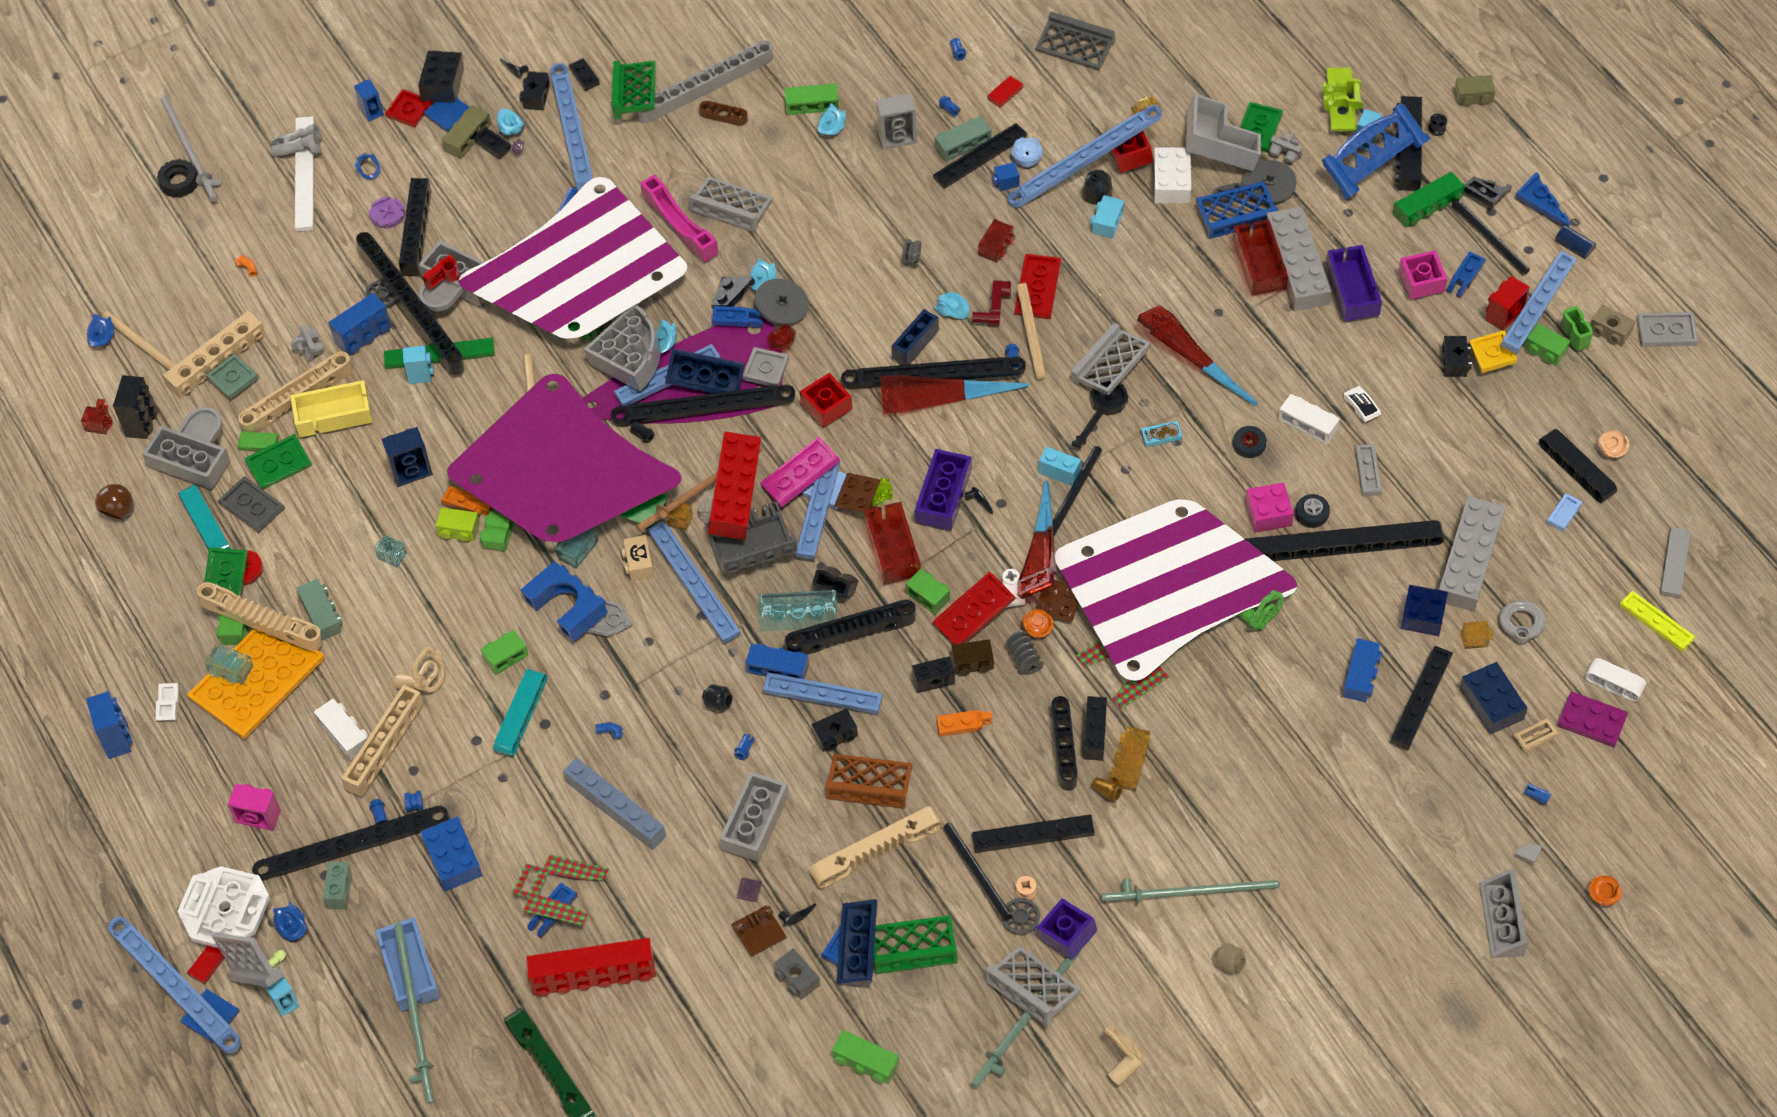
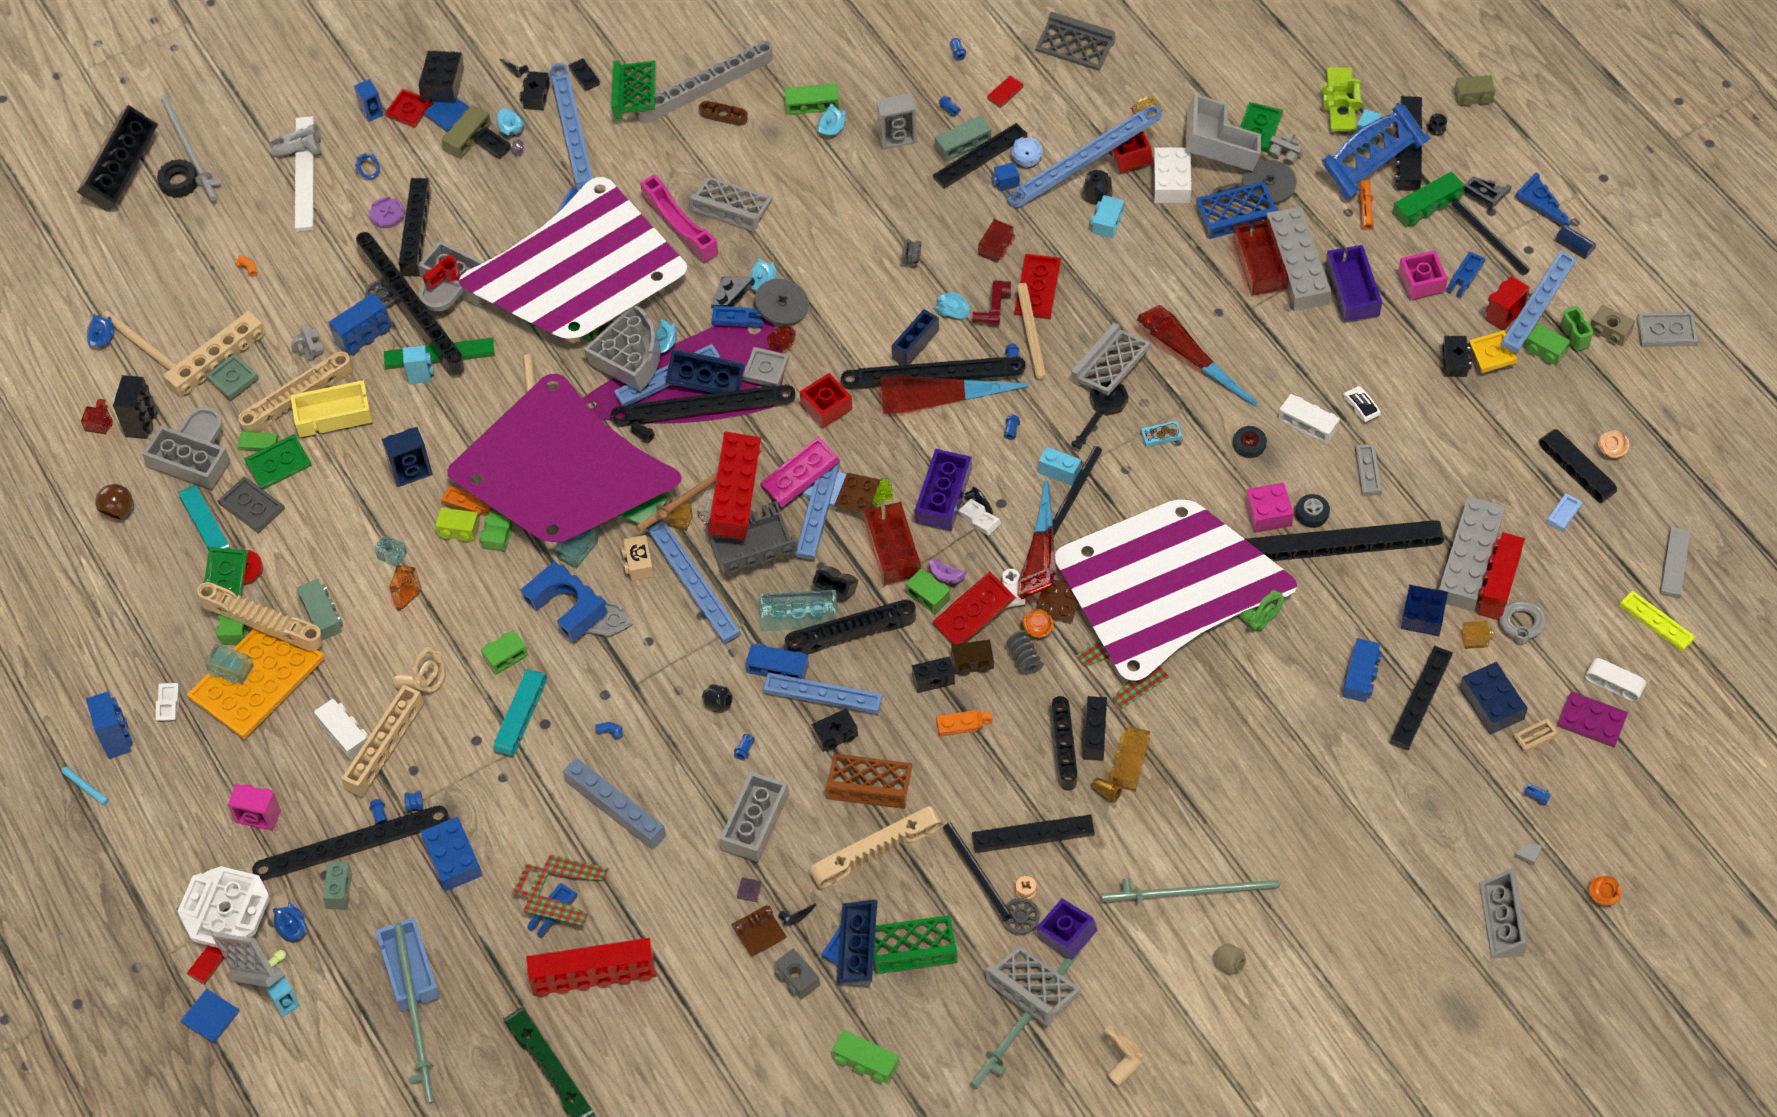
(85, 786): none -> medium azure bar
(117, 158): none -> black brick
(174, 985): medium blue plate -> none
(407, 581): none -> clear orange tile
(946, 573): none -> medium lavender hat
(978, 517): none -> white slope
(1011, 427): none -> blue pin
(1366, 199): none -> orange pin
(1500, 575): none -> red piece

